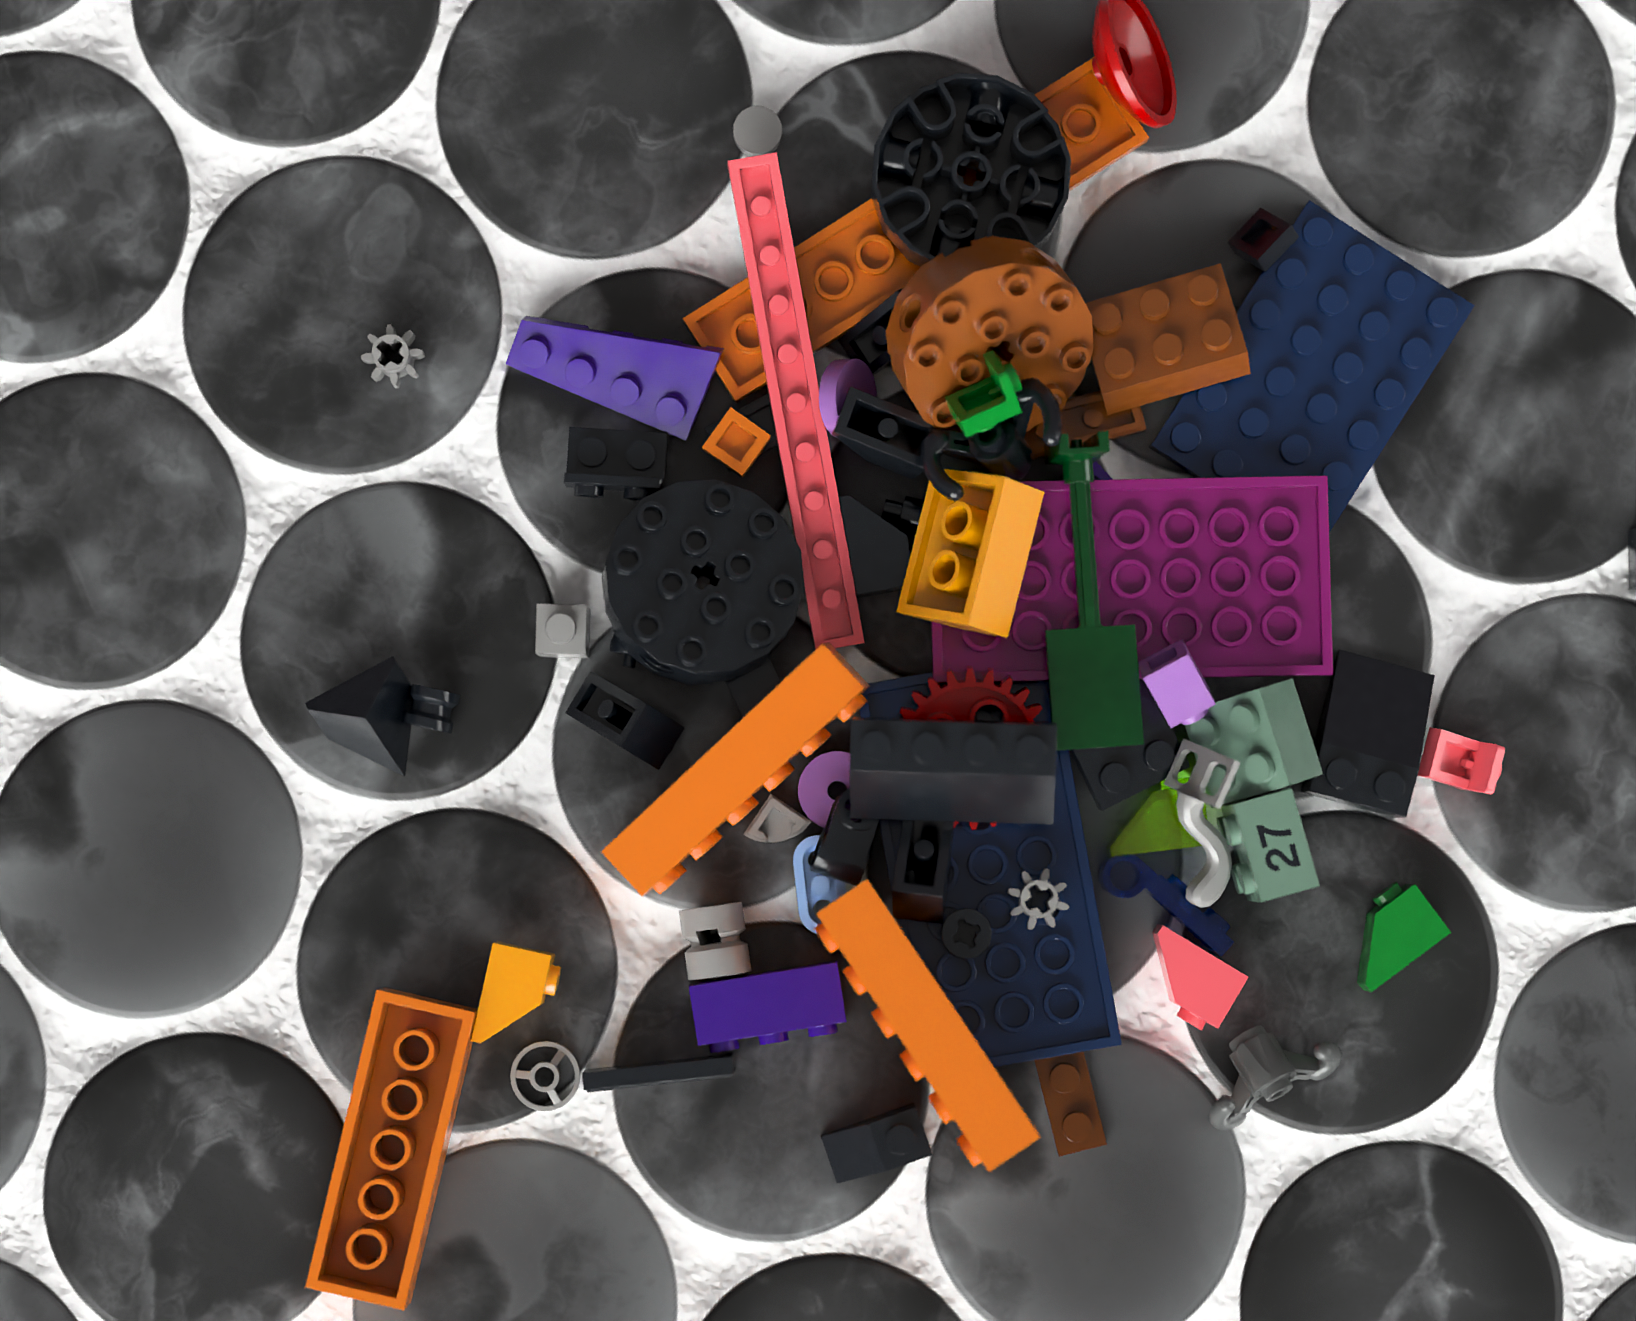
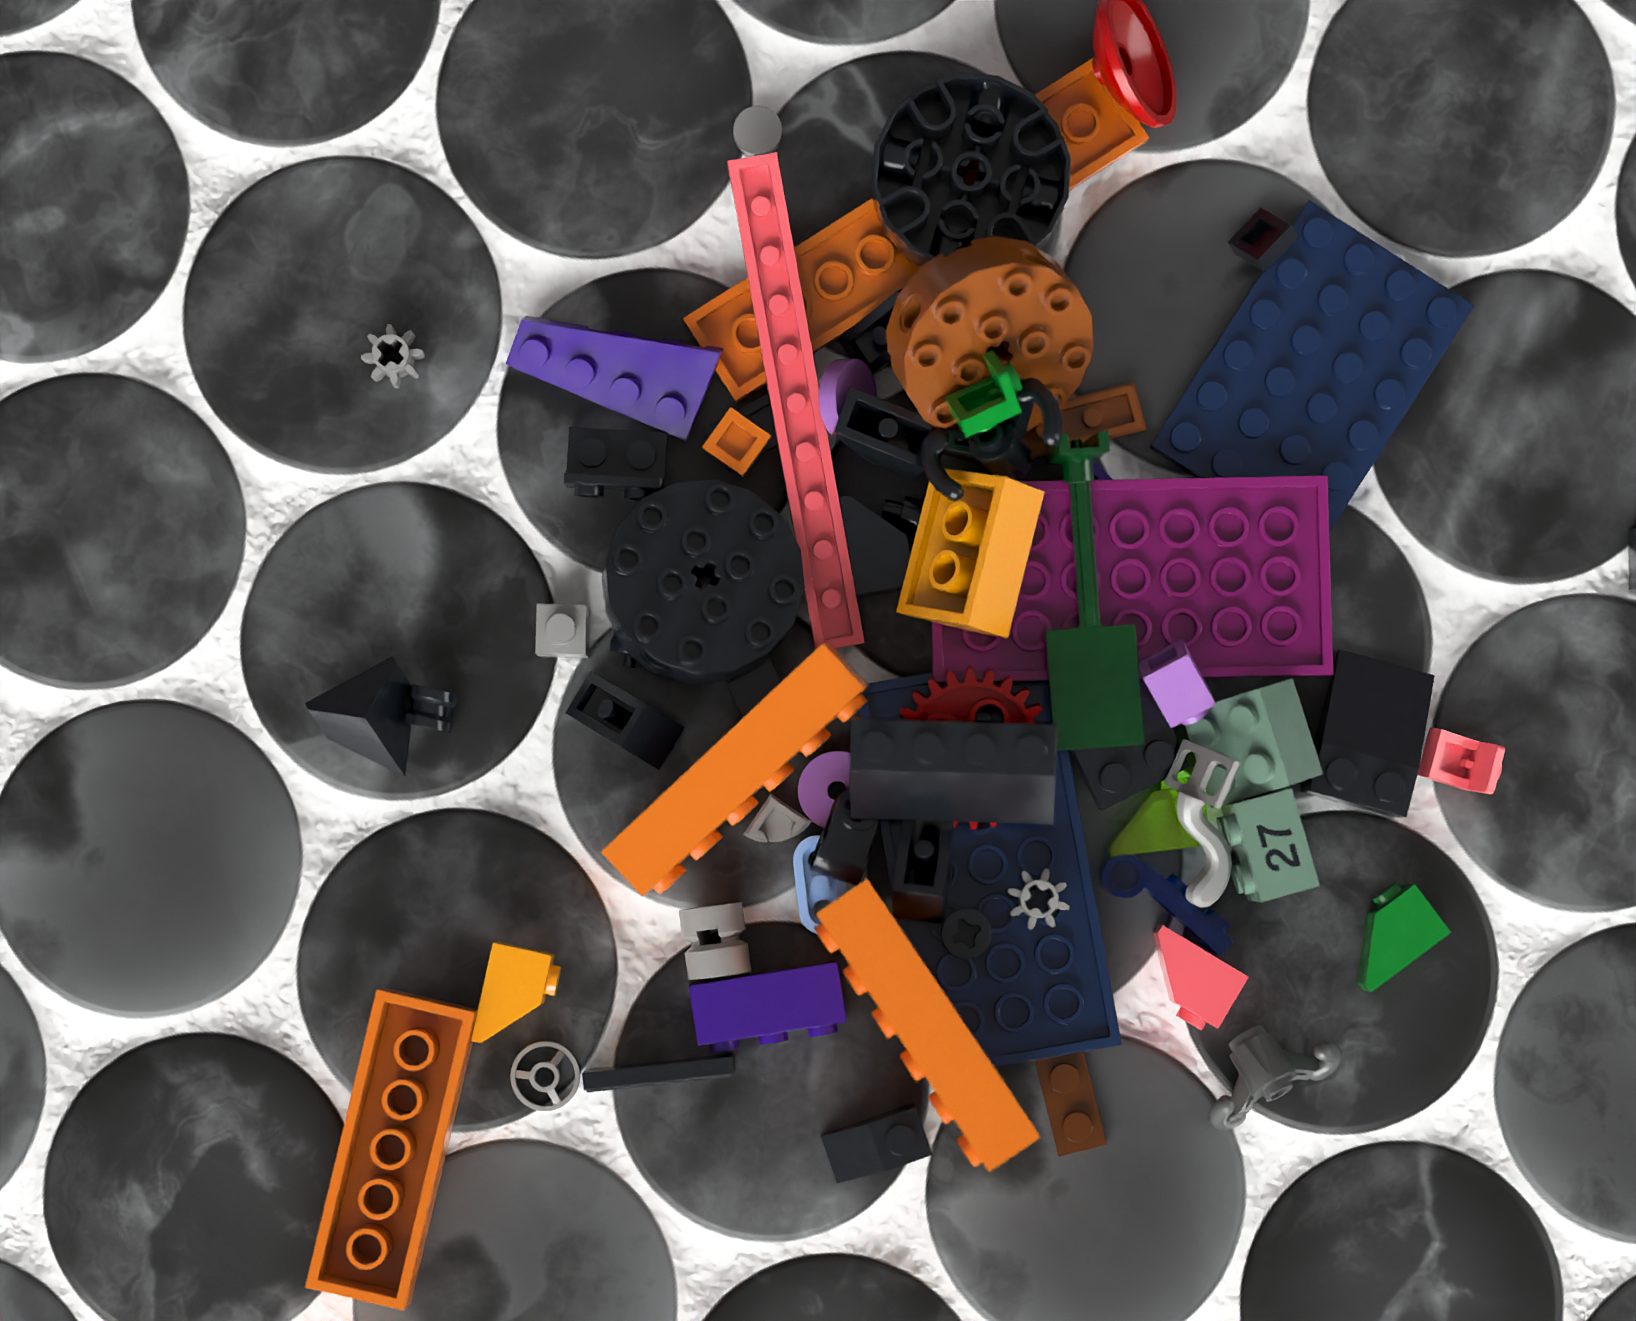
(1166, 339): dark orange brick -> none

